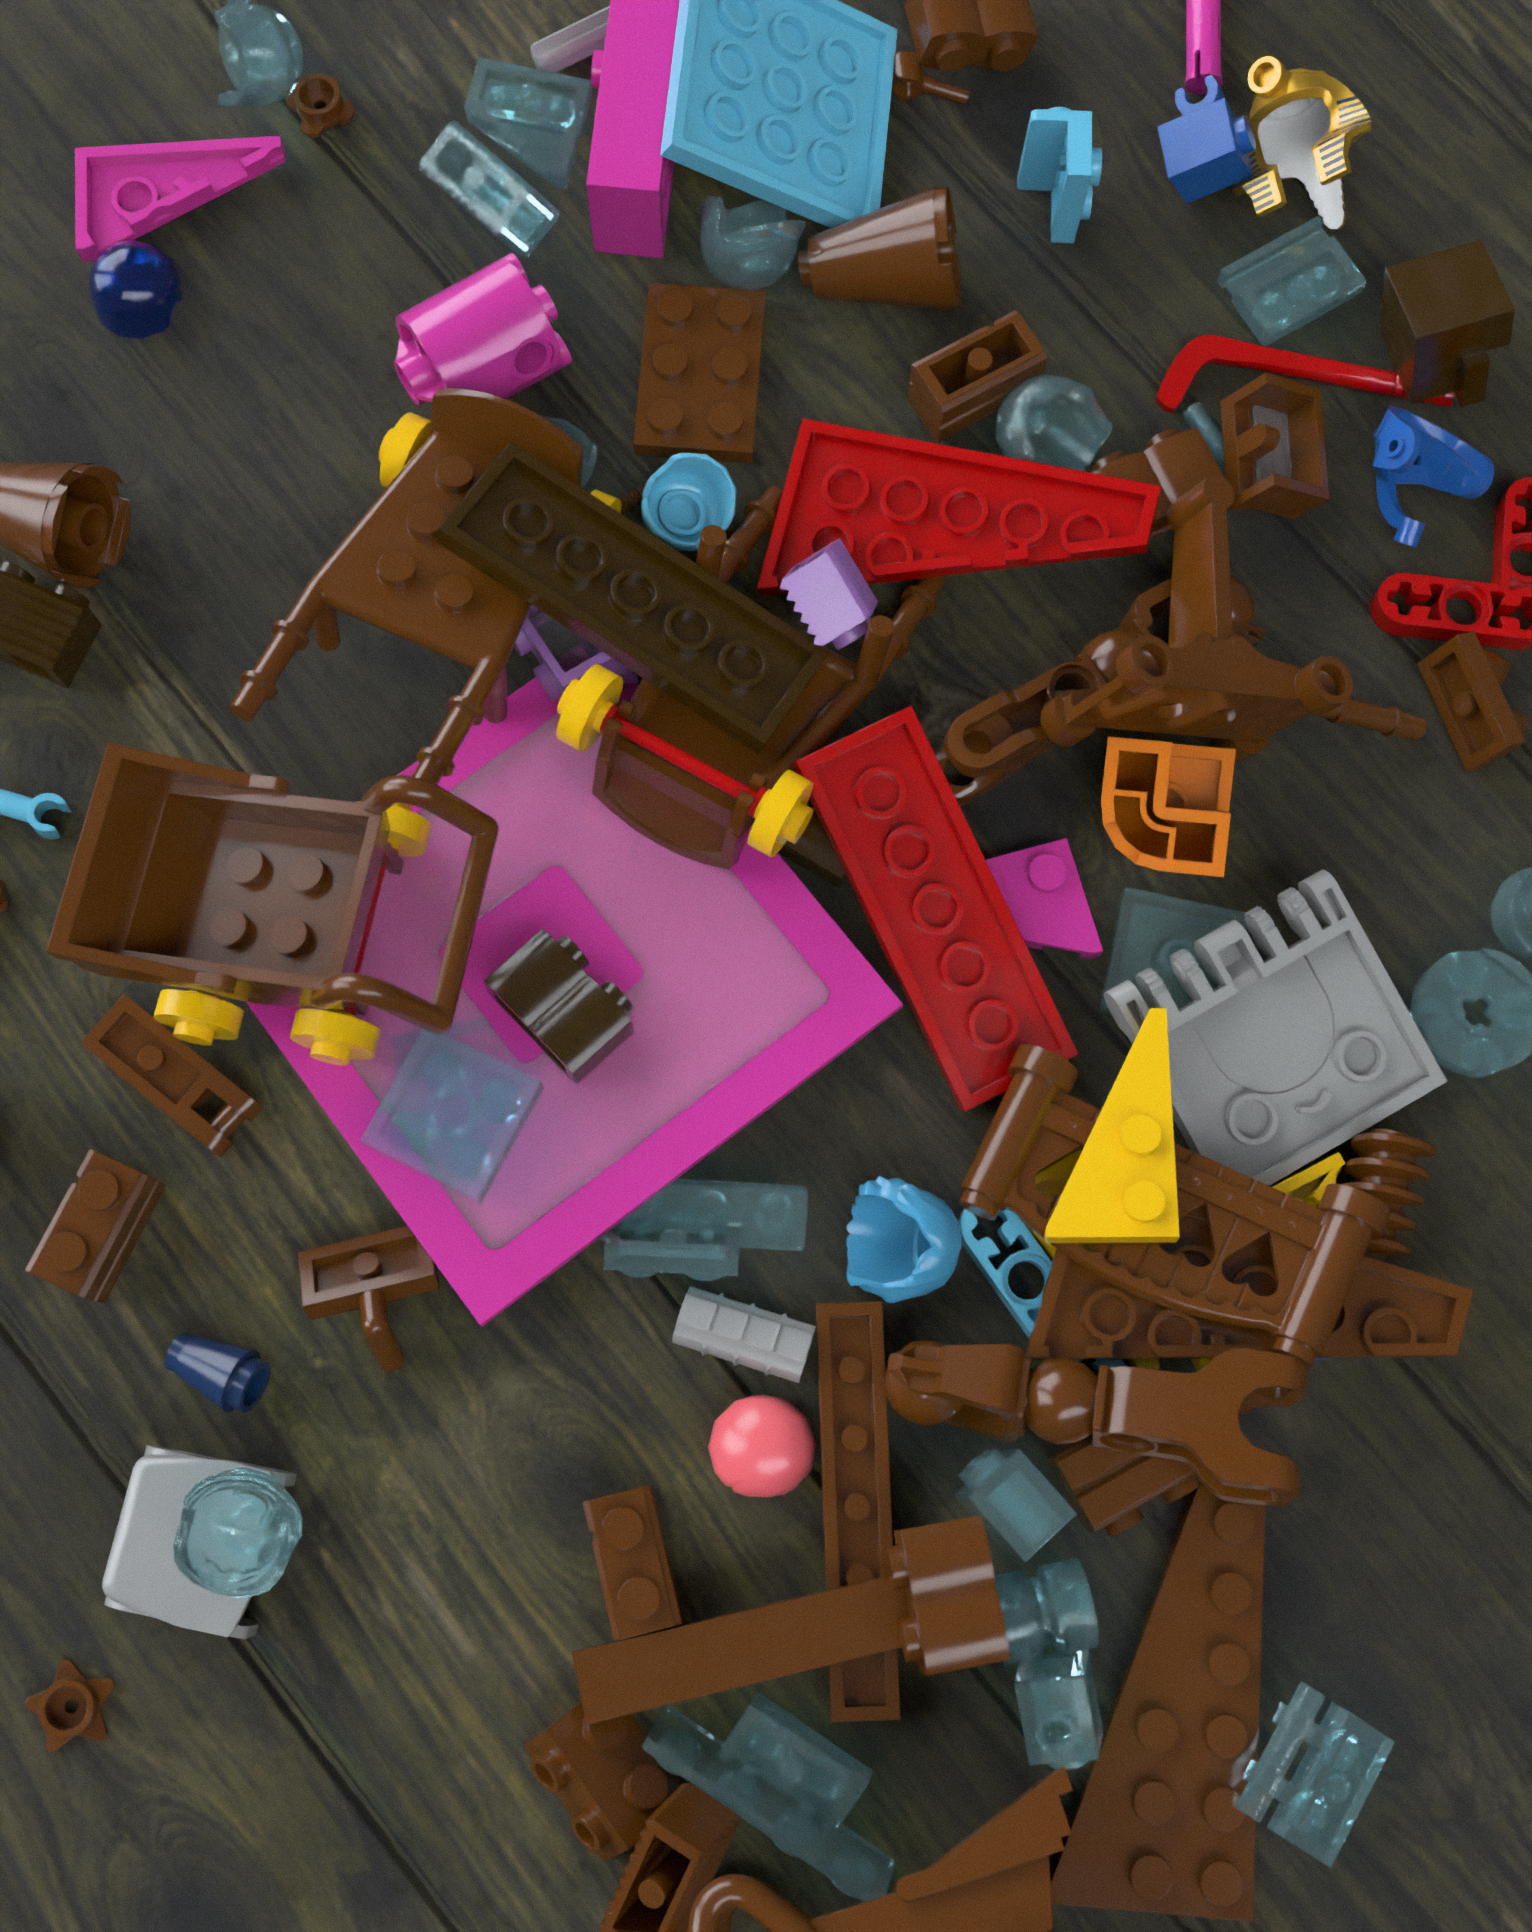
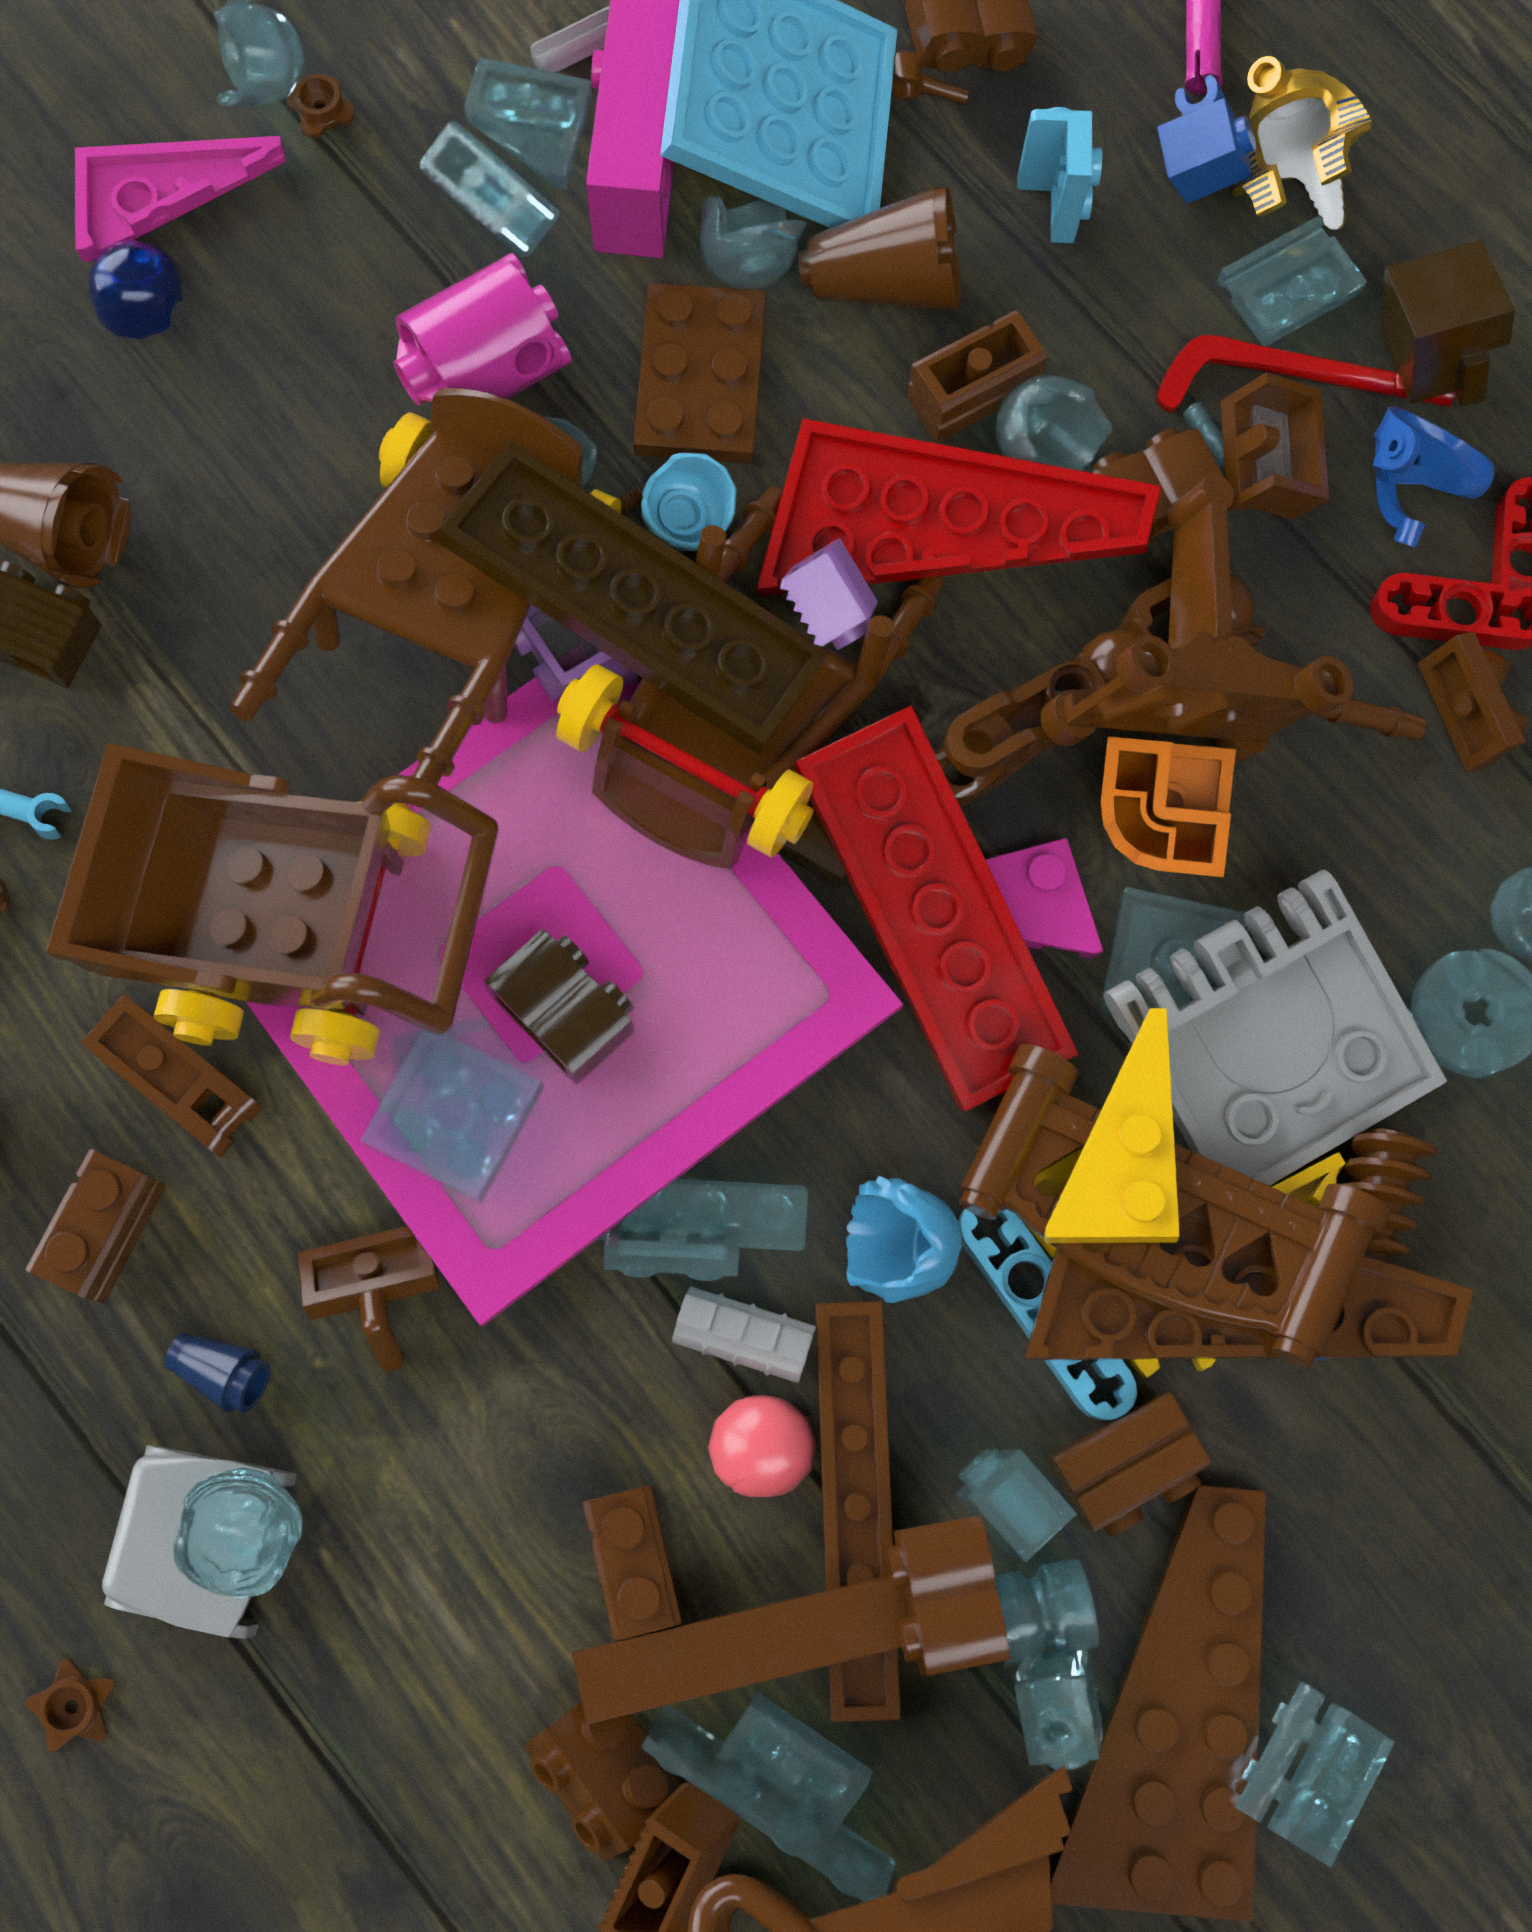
(1124, 1408): reddish brown piece -> none

